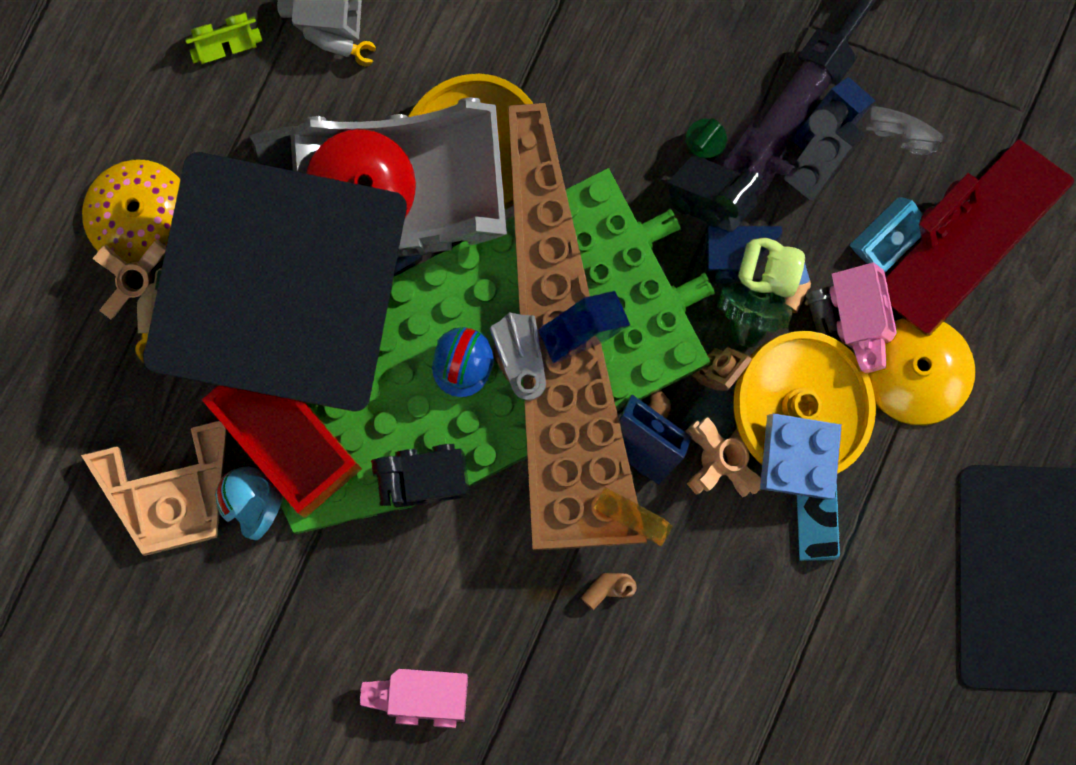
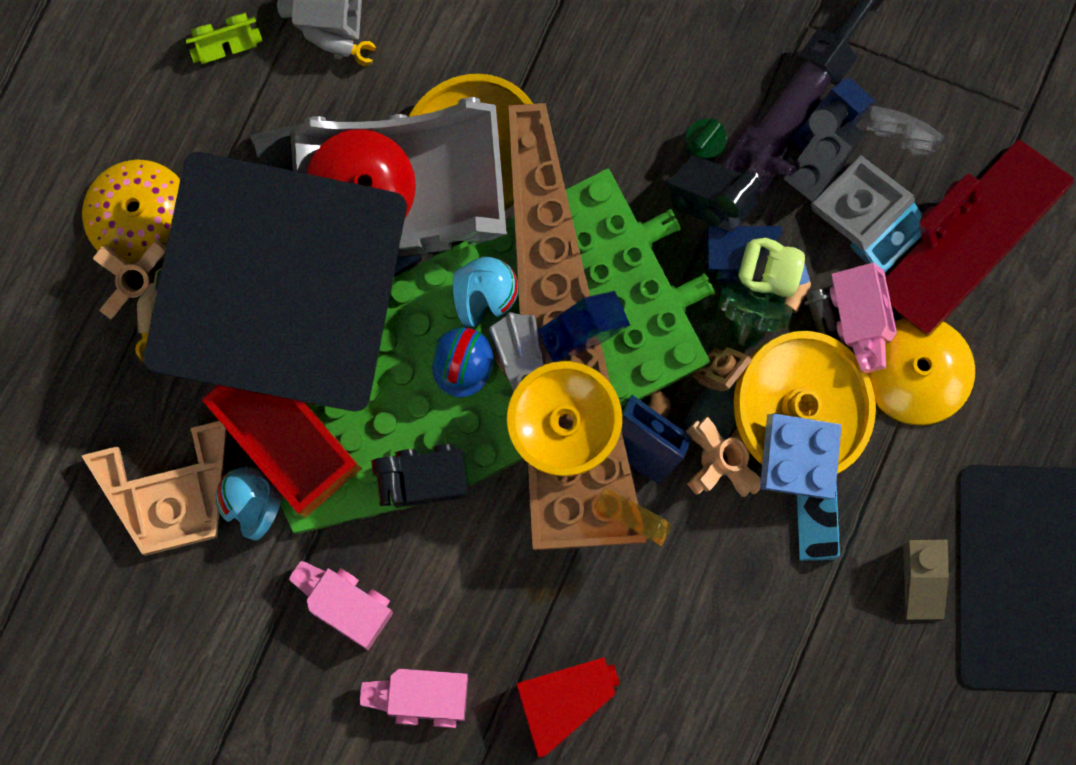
(341, 604): none -> bright pink hinge
(482, 285): none -> medium azure helmet
(557, 392): none -> yellow dish
(565, 700): none -> red slope
(611, 586): medium nougat arm -> none
(862, 203): none -> light grey tile
(925, 579): none -> dark tan slope

